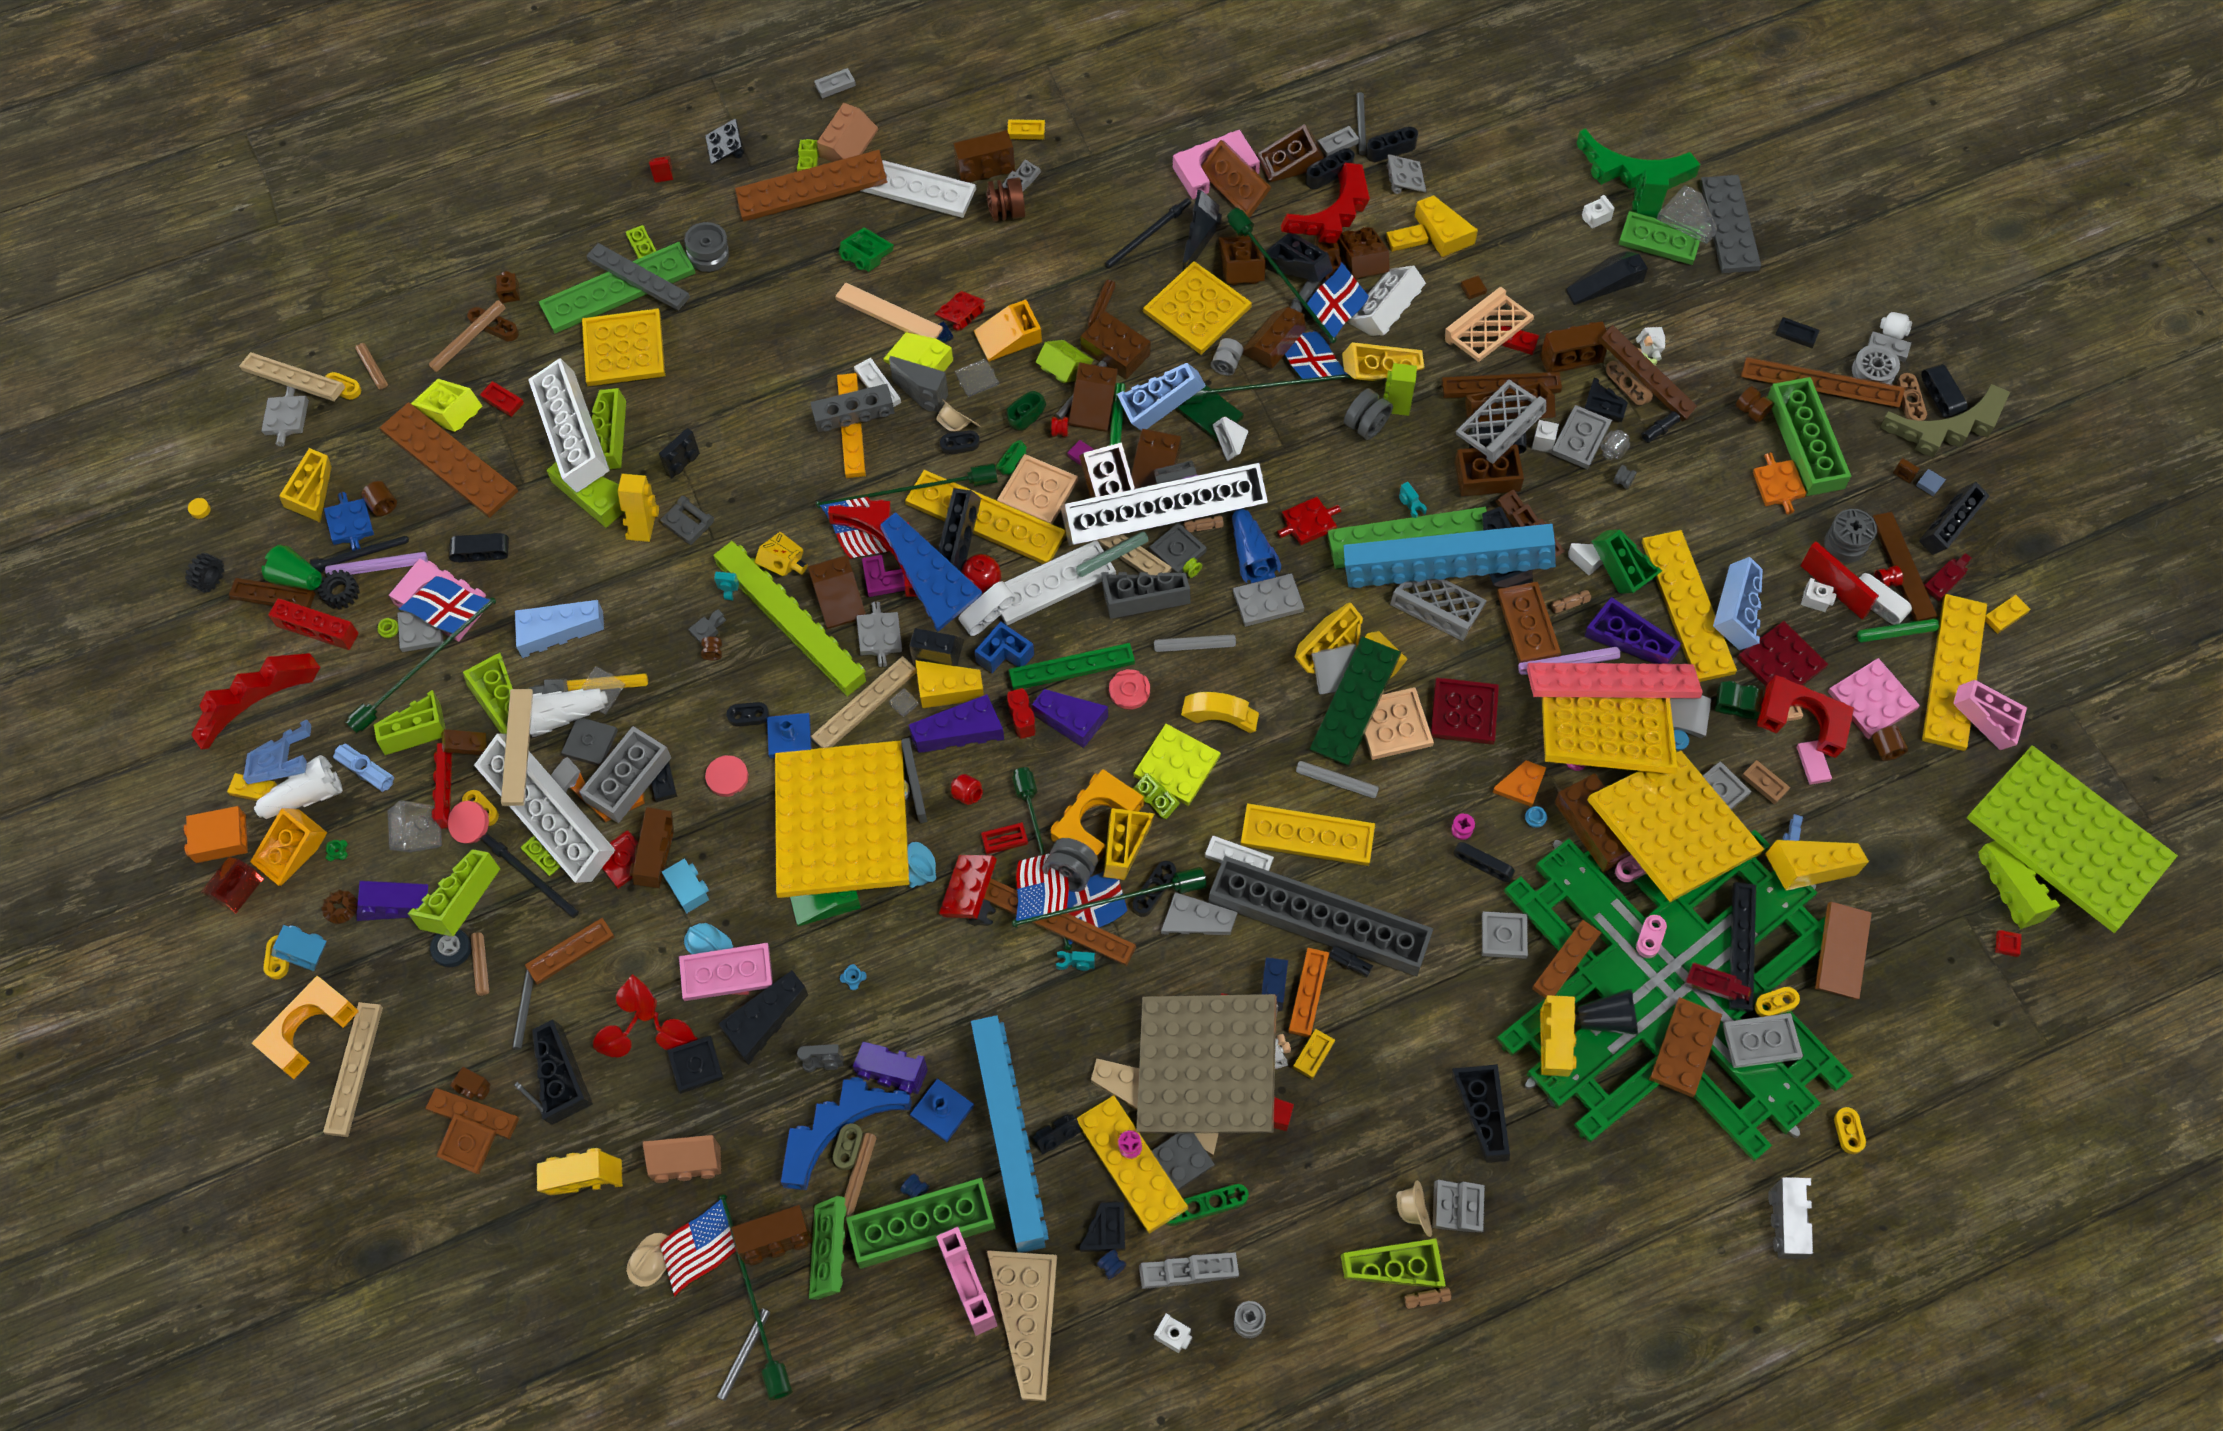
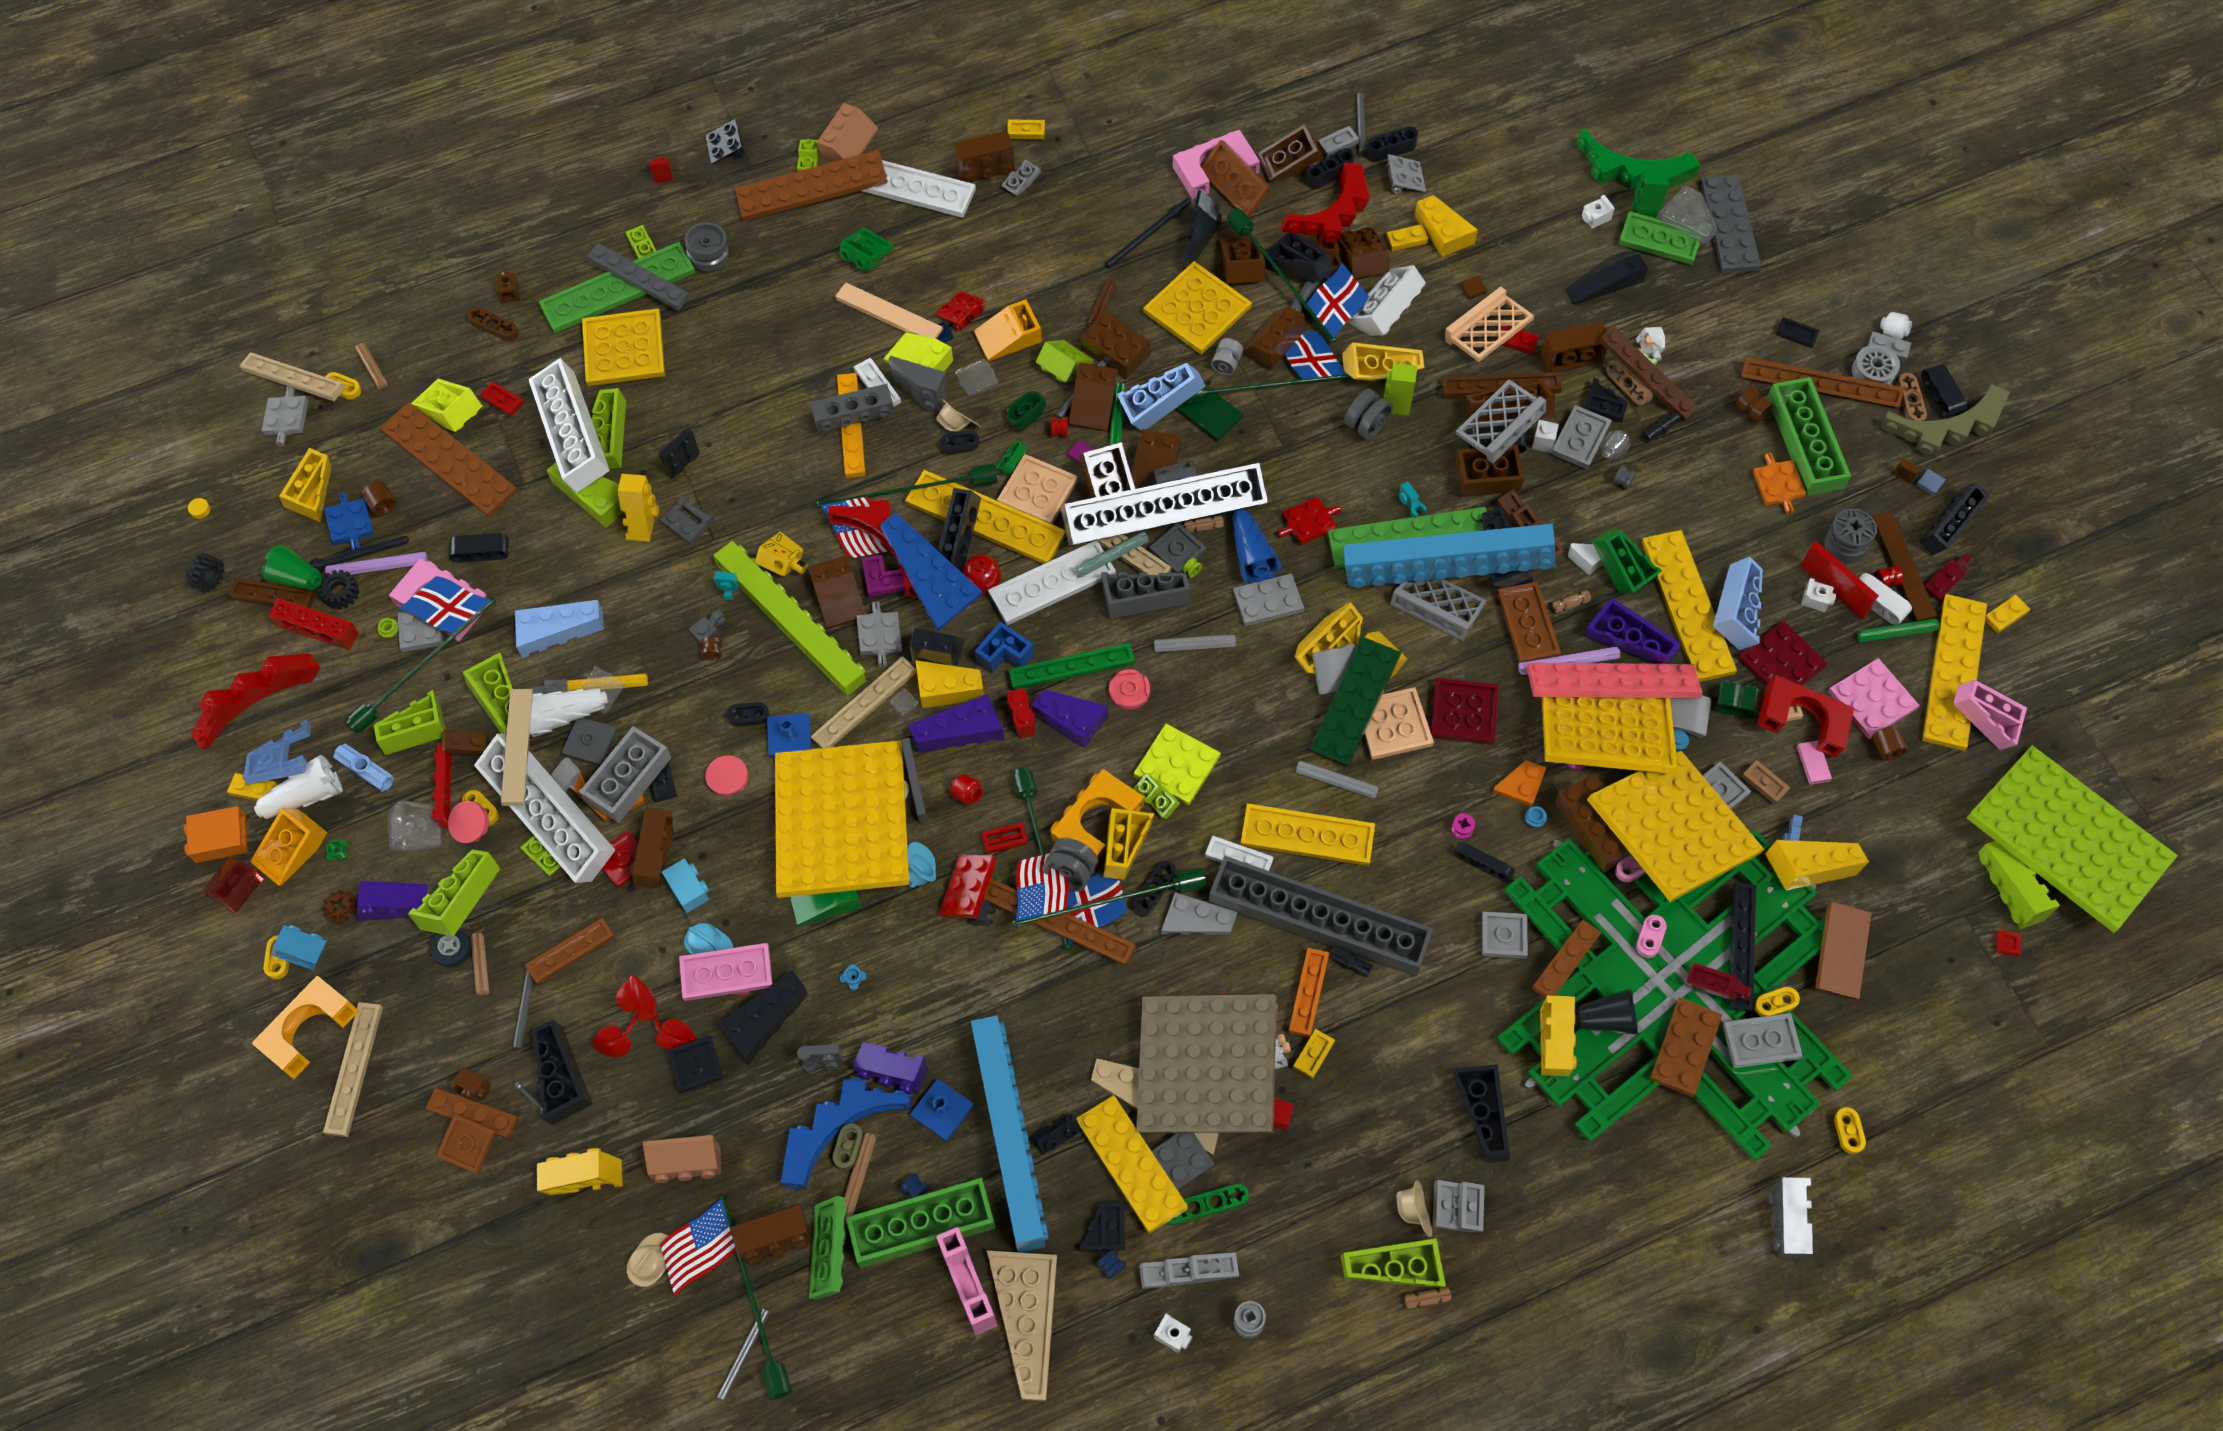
(466, 336): medium nougat axle -> none
(501, 850): black bar -> none
(835, 83): light grey plate -> none
(987, 608): white beam -> none
(1006, 199): copper wheel -> none
(1080, 960): teal plate -> none
(1129, 1139): dark pink wheel -> none
(1220, 706): yellow arch -> none
(1230, 437): white slope -> none
(1275, 979): dark blue brick -> none

